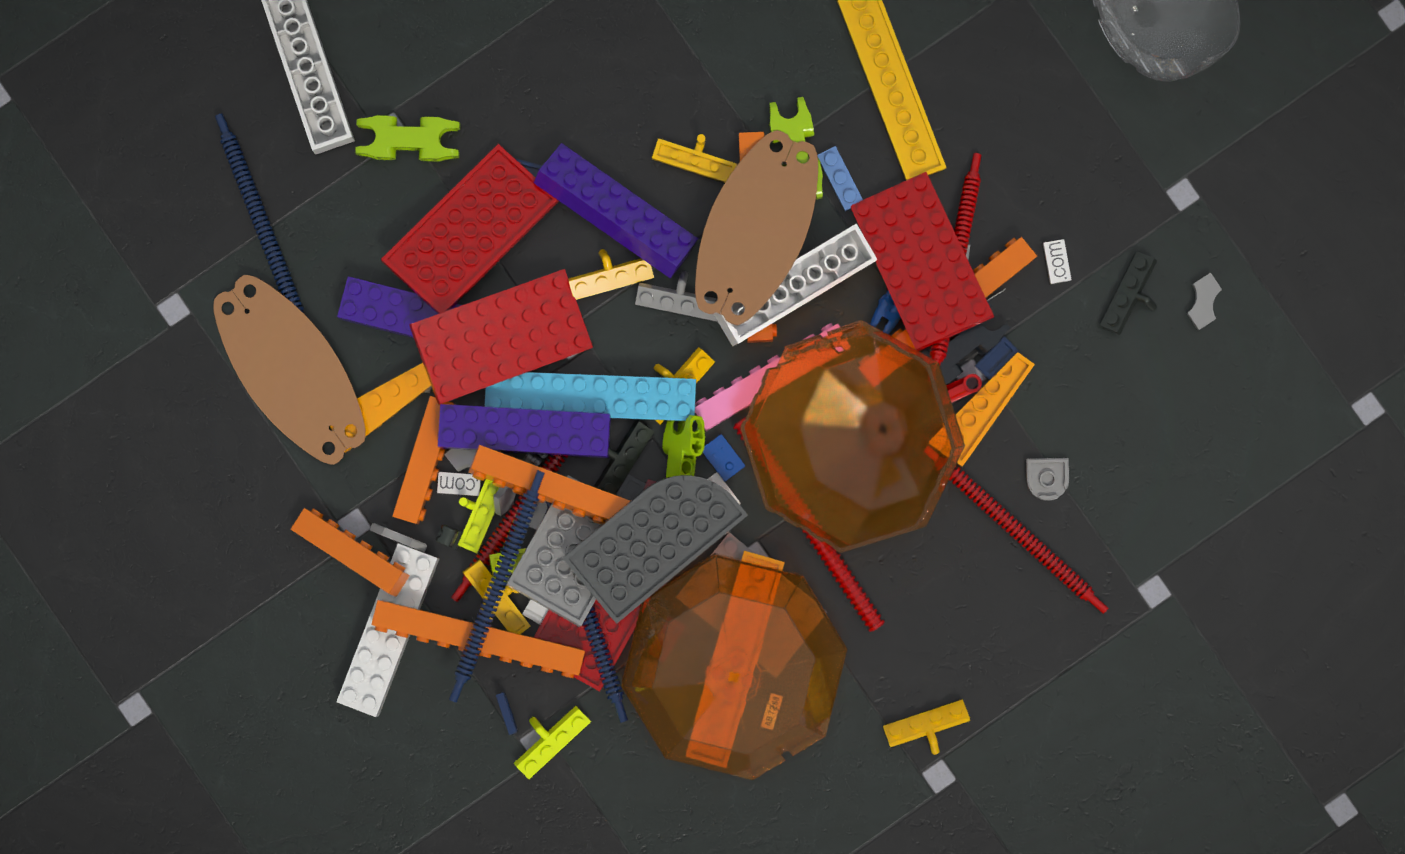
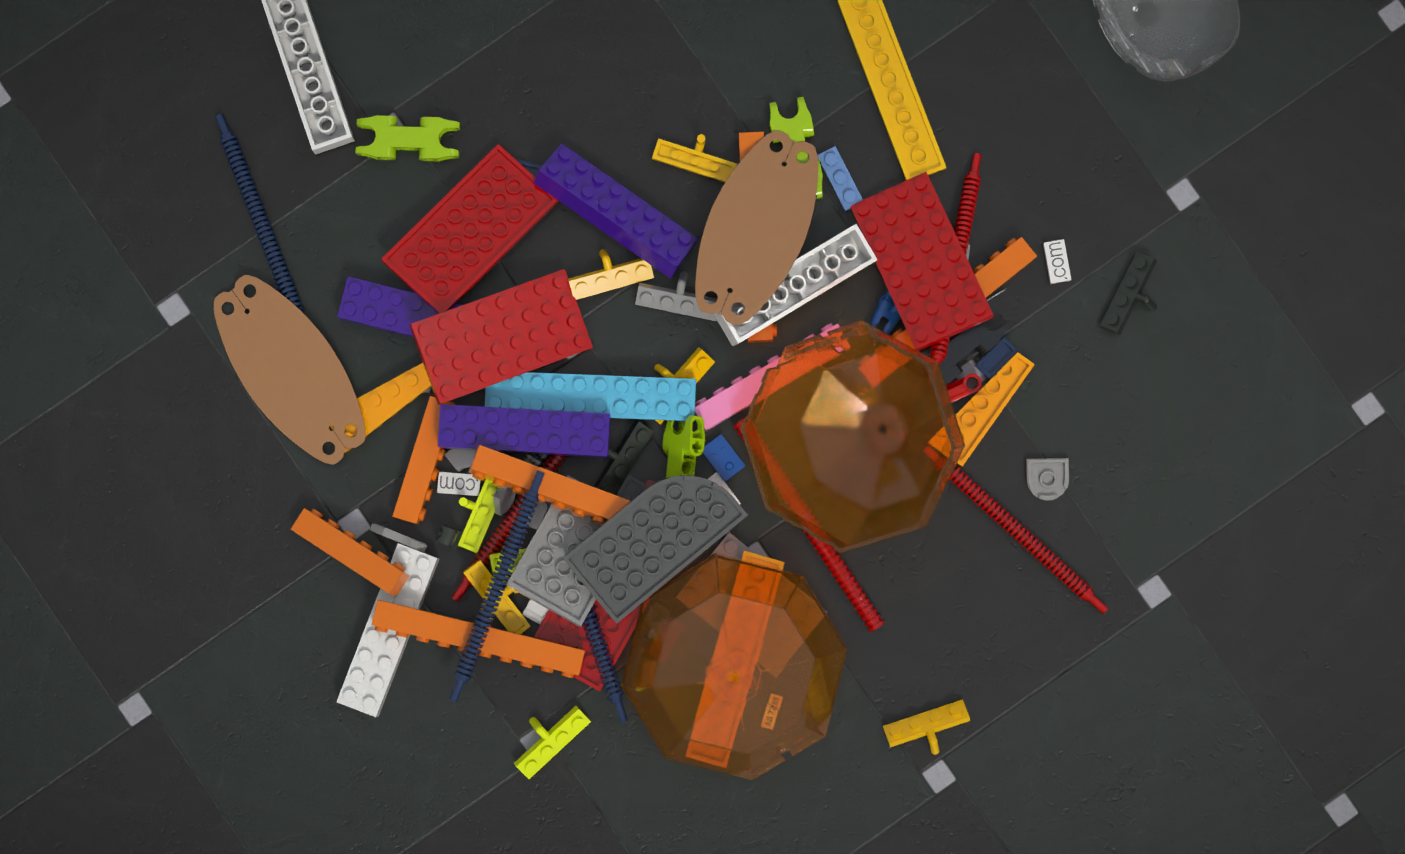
(507, 713): dark blue tile -> none
(1205, 293): light grey tile -> none

